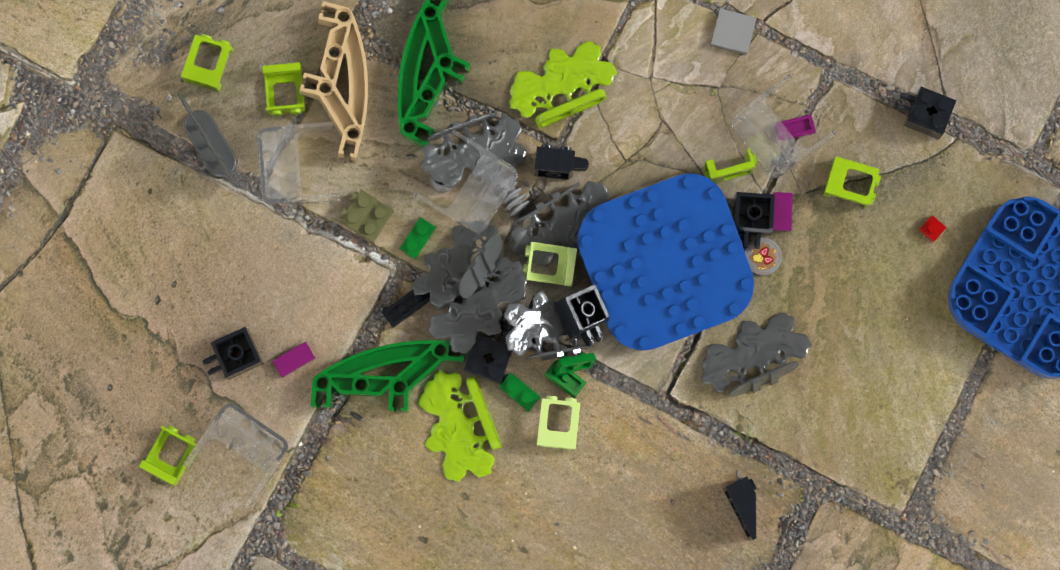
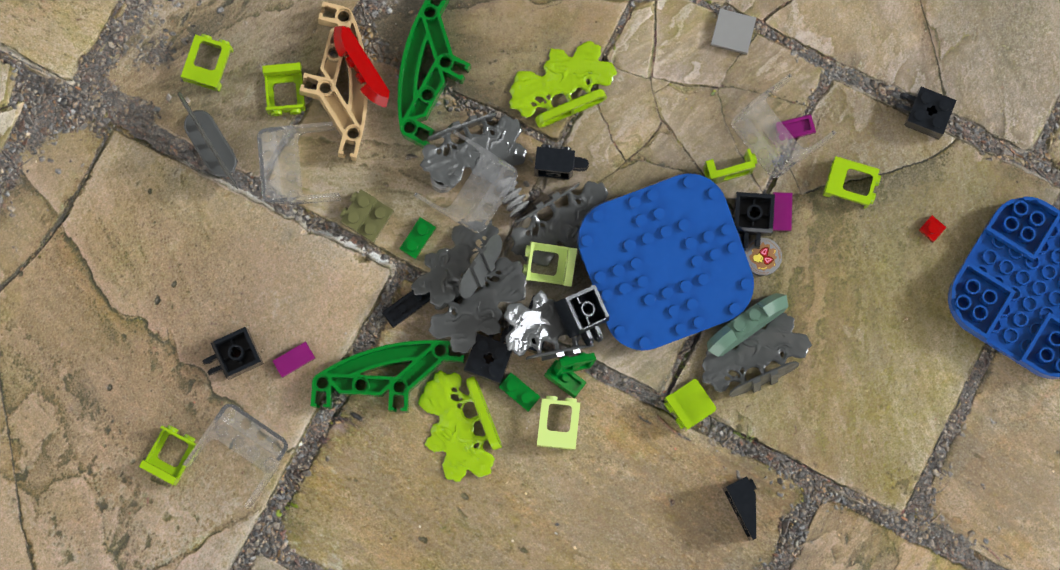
(348, 46): none -> red brick
(689, 404): none -> lime bracket
(747, 324): none -> sand green brick

